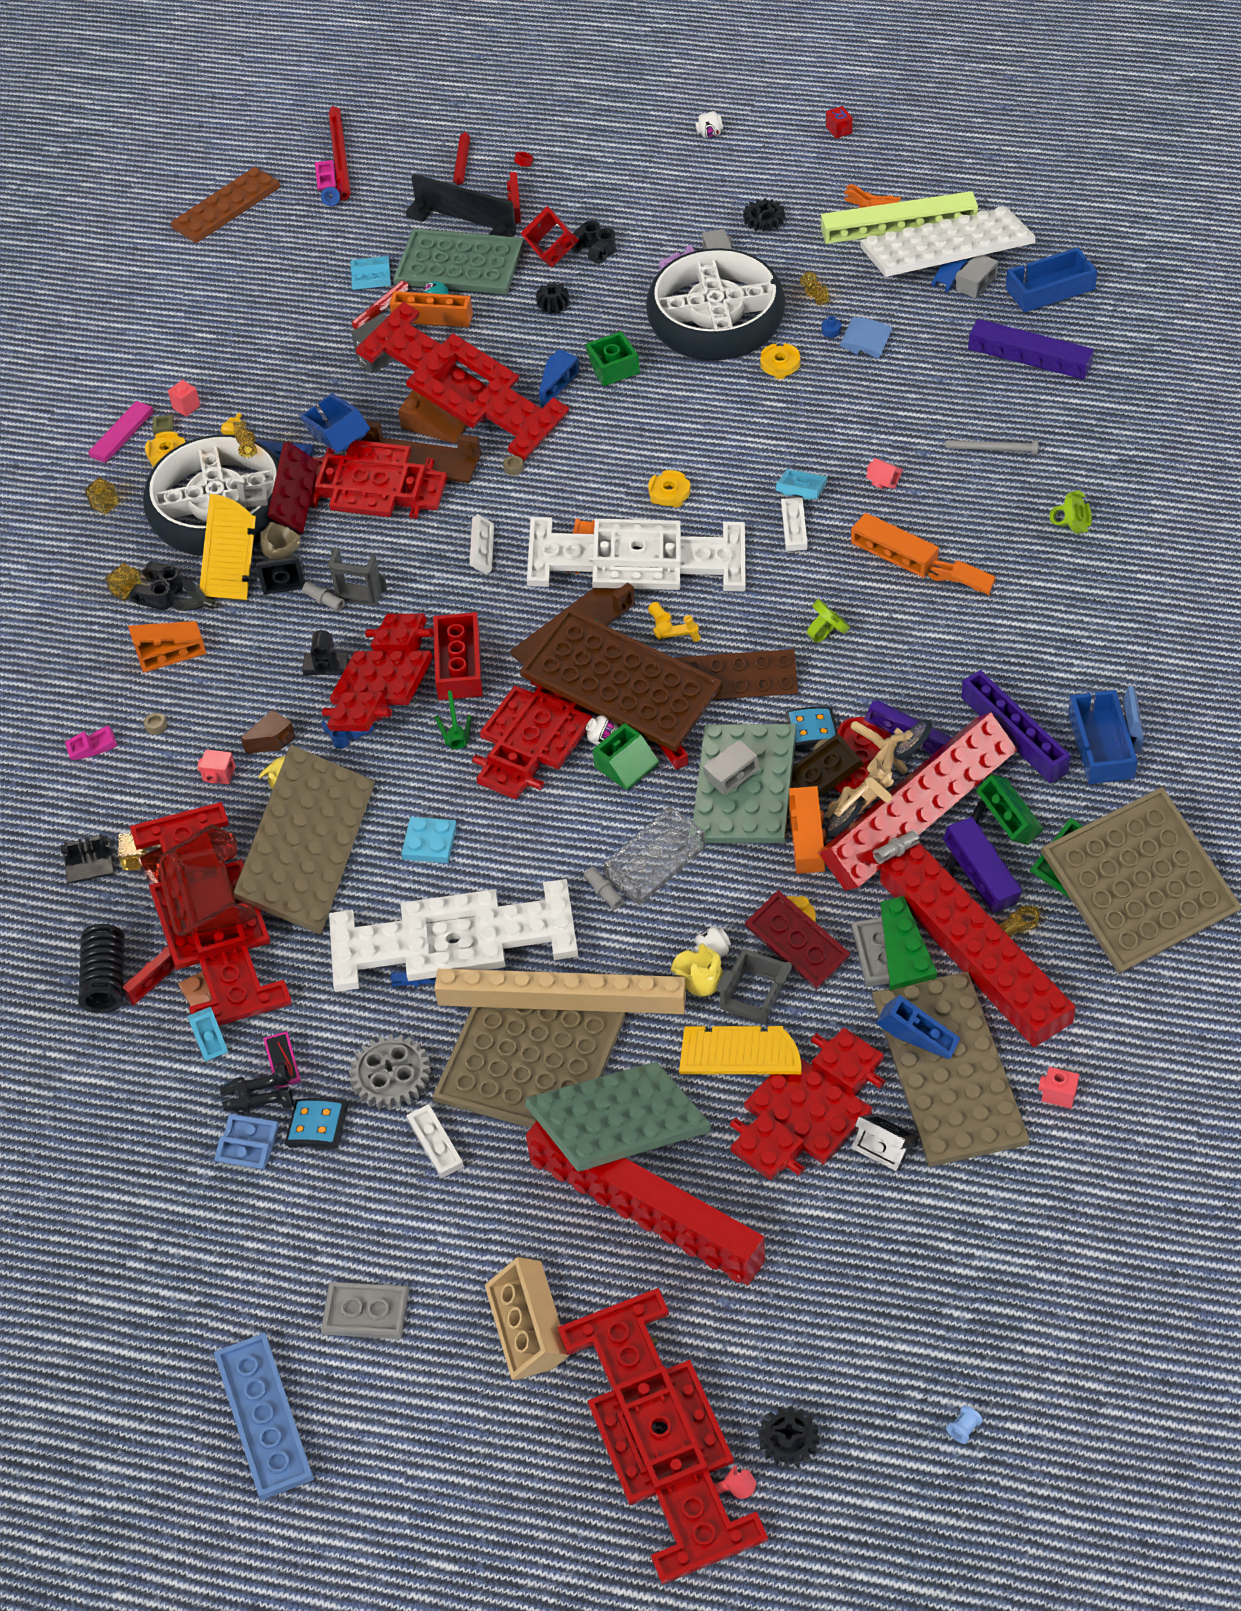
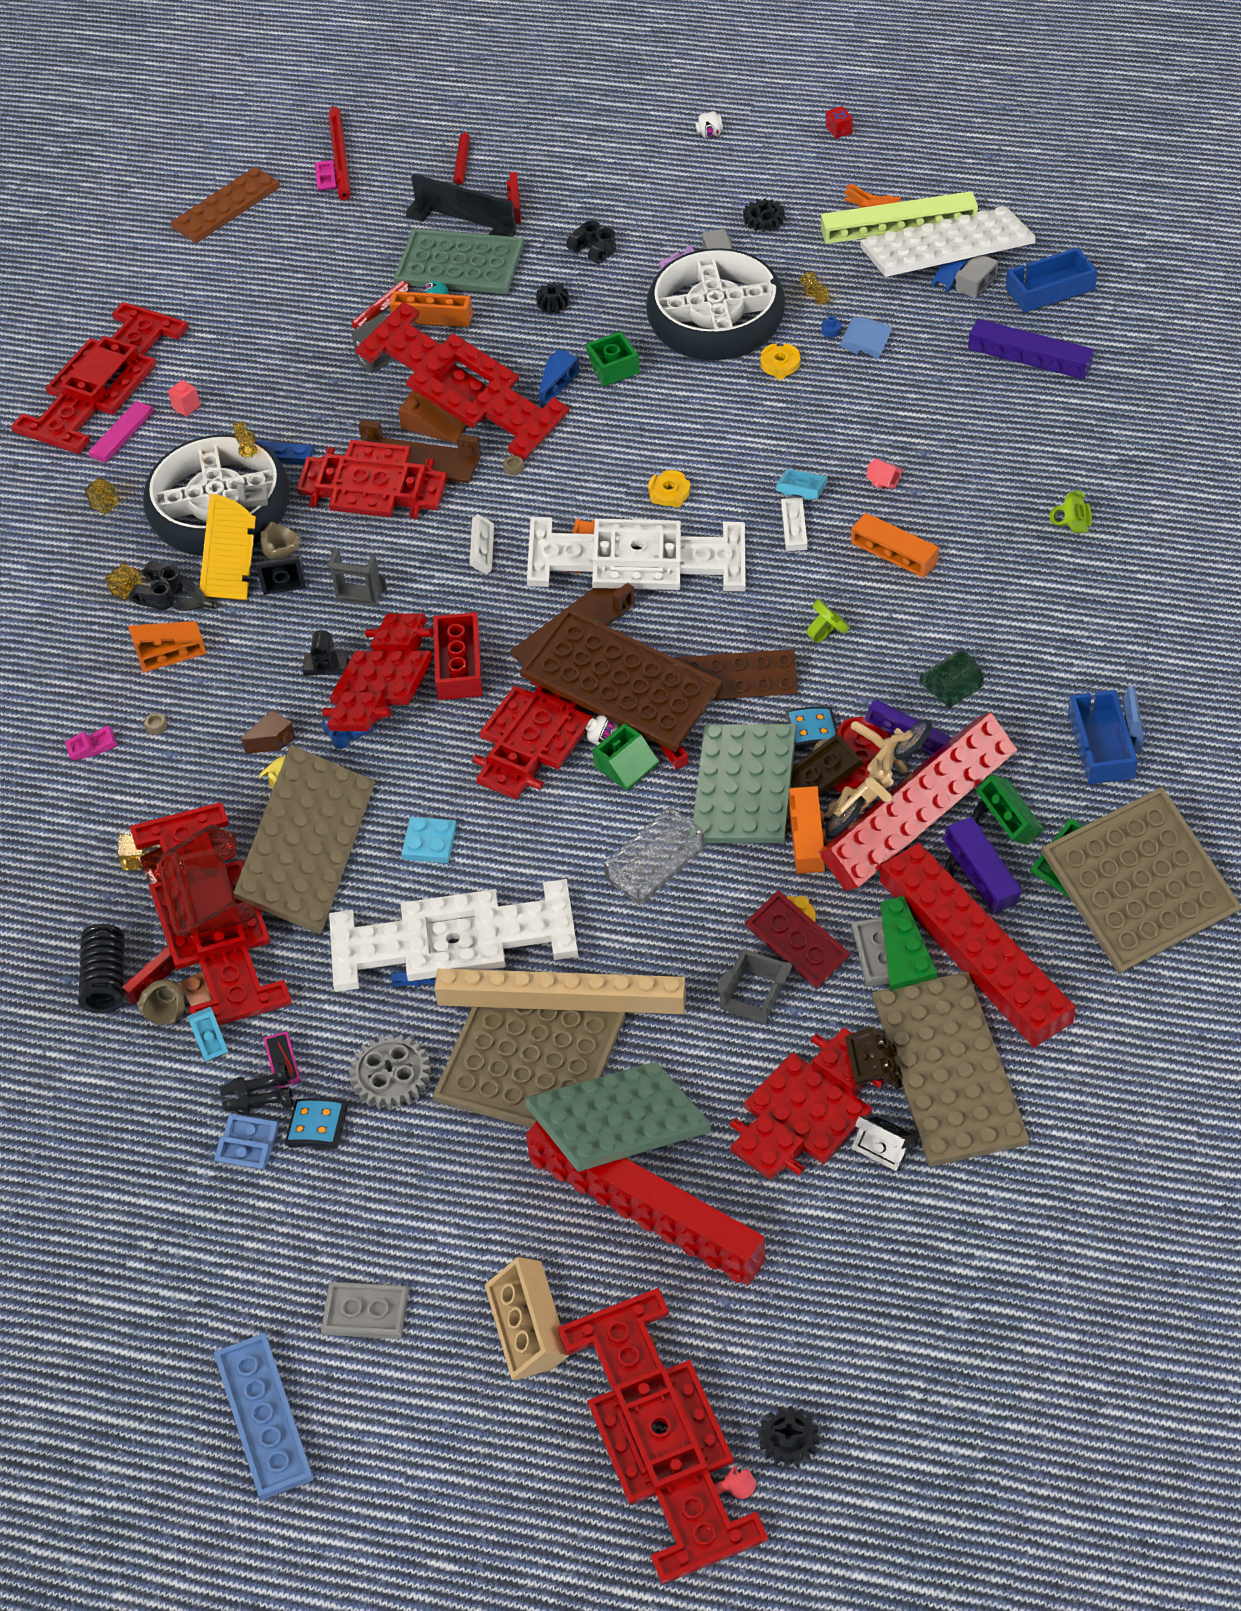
(83, 378): none -> red piece
(87, 858): black hinge -> none
(156, 448): yellow plate -> none
(162, 1002): none -> dark tan hair
(163, 424): olive tile -> none
(216, 766): coral brick -> none
(227, 427): yellow piece -> none
(292, 488): dark red plate -> none
(323, 596): light grey pin -> none
(327, 200): blue tile -> none
(343, 423): blue piece -> none
(370, 272): medium azure slope -> none
(435, 1141): white plate -> none
(456, 736): green plant -> none
(523, 159): red tile -> none
(534, 233): red window -> none
(603, 888): light grey pin -> none
(664, 628): yellow pin -> none
(700, 969): light yellow hair -> none
(715, 940): white head -> none
(731, 767): light grey brick -> none
(738, 1051): yellow piece -> none
(873, 1057): none -> dark brown bracket
(896, 847): light grey pin -> none
(916, 1027): blue slope -> none
(953, 678): none -> clear green brick
(964, 574): orange arm -> none
(964, 1424): light blue bush -> none
(1001, 446): light grey bar -> none
(1016, 923): clear yellow connector -> none
(1028, 737): dark purple brick -> none
(1059, 1087): coral brick -> none

